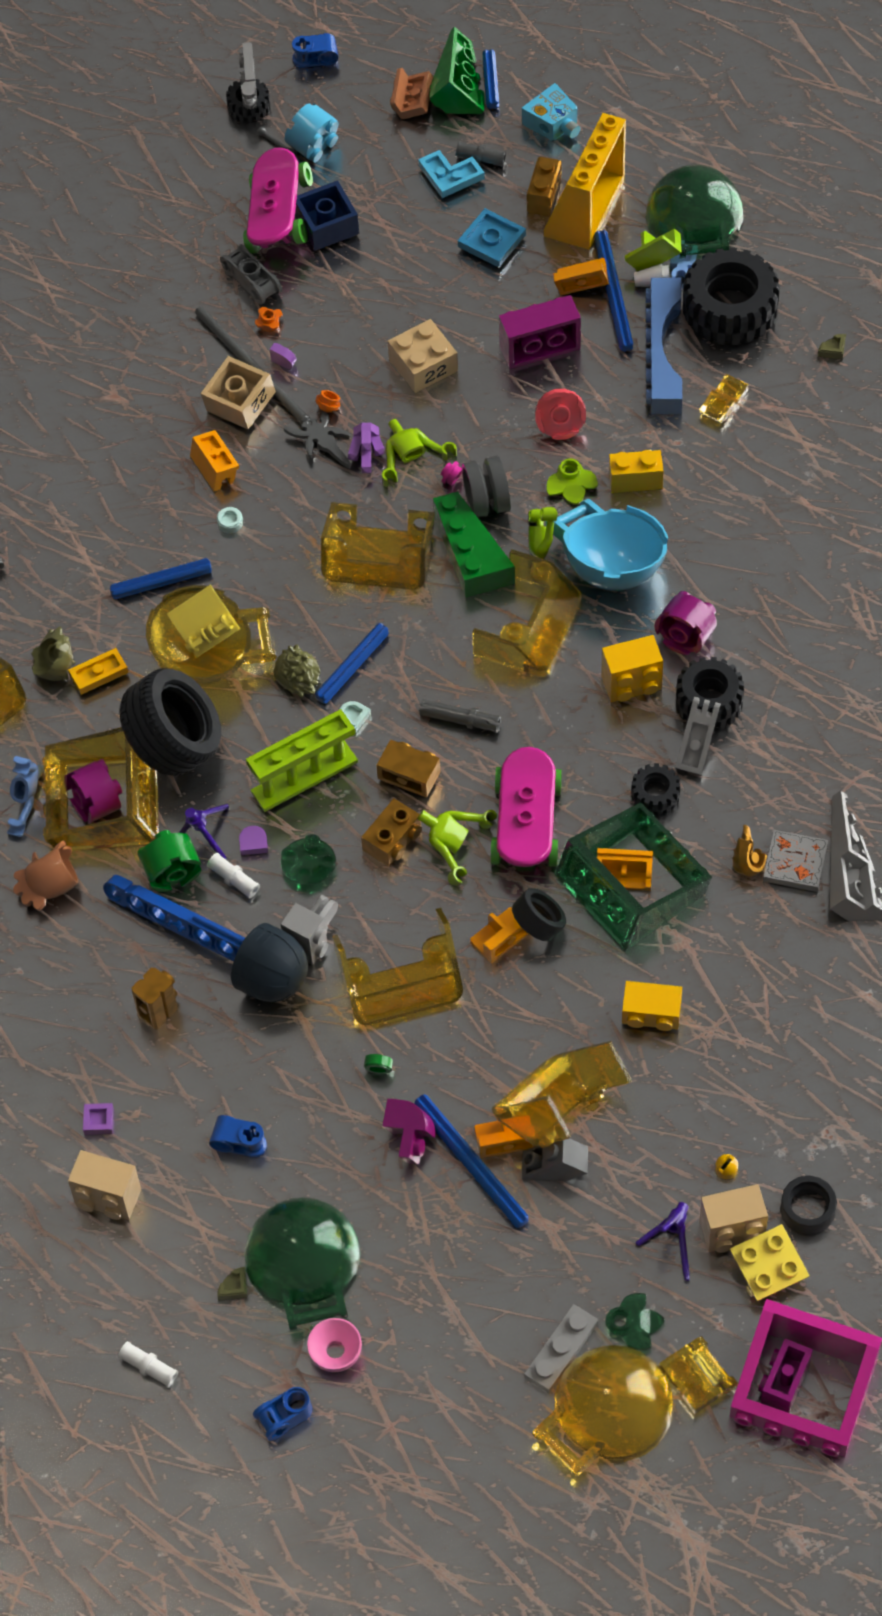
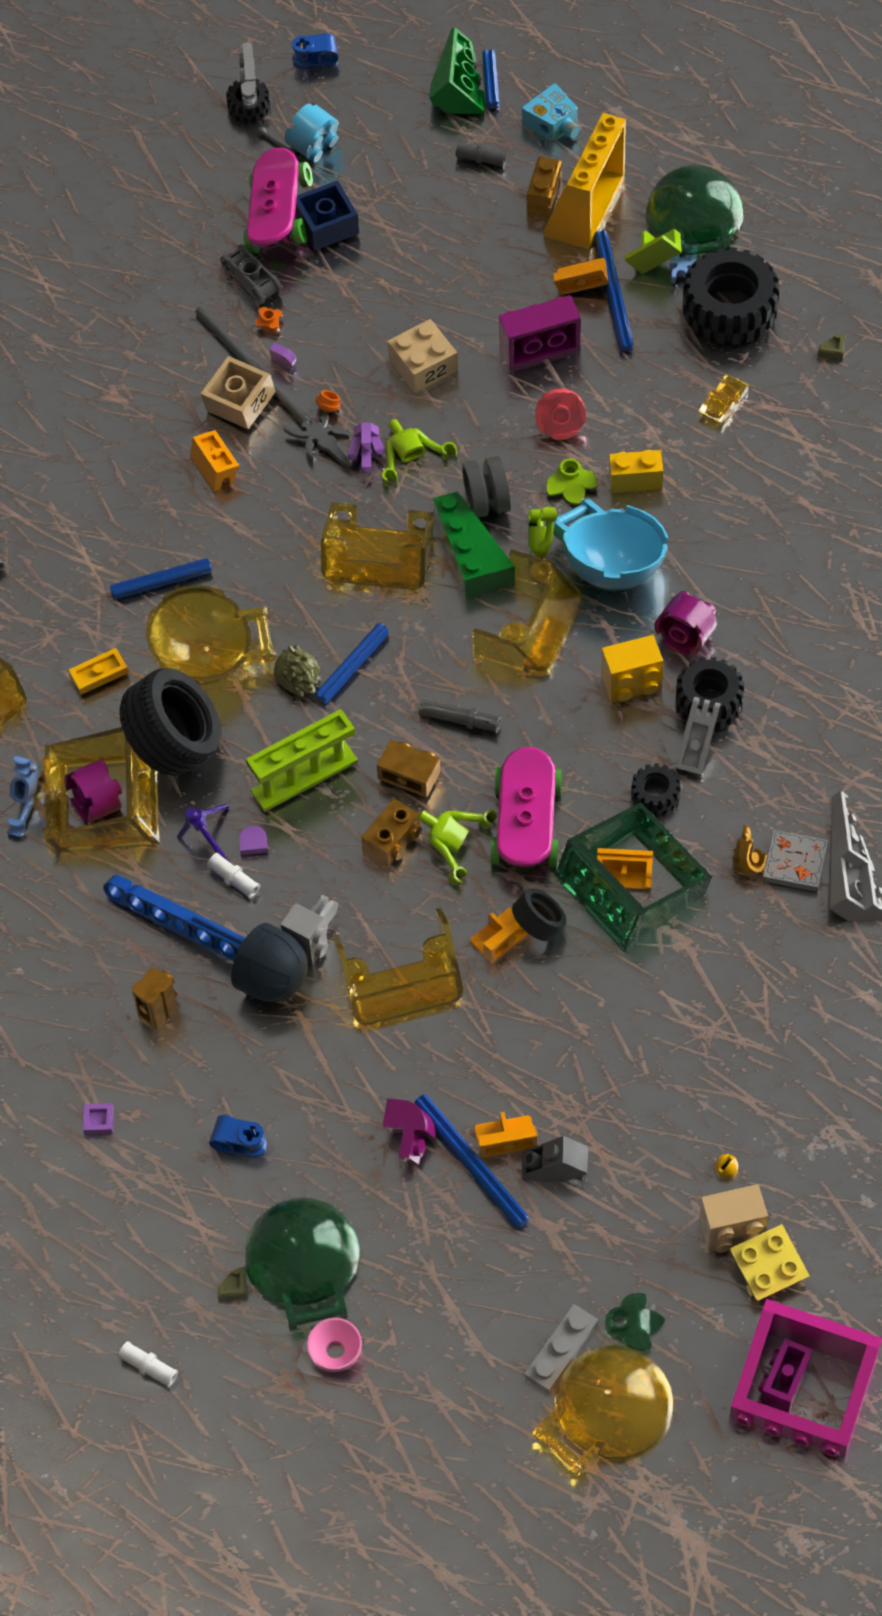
(46, 877): nougat piece -> none
(53, 656): olive hair -> none
(104, 1185): tan brick -> none
(169, 860): green brick -> none
(203, 621): light yellow hinge -> none
(229, 520): light aqua tile -> none
(281, 1413): blue piece -> none
(308, 860): clear green dish -> none
(356, 713): light aqua tile -> none
(378, 1063): green tile -> none
(411, 94): nougat bracket -> none
(449, 178): medium azure plate -> none
(451, 473): dark pink plate -> none
(491, 237): dark azure plate -> none
(555, 1088): clear yellow windscreen -> none
(644, 276): white cone -> none
(651, 1005): yellow brick -> none
(665, 383): medium blue arch -> none
(674, 1224): dark purple plant -> none
(690, 1379): clear yellow plate -> none
(811, 1184): black tyre -> none

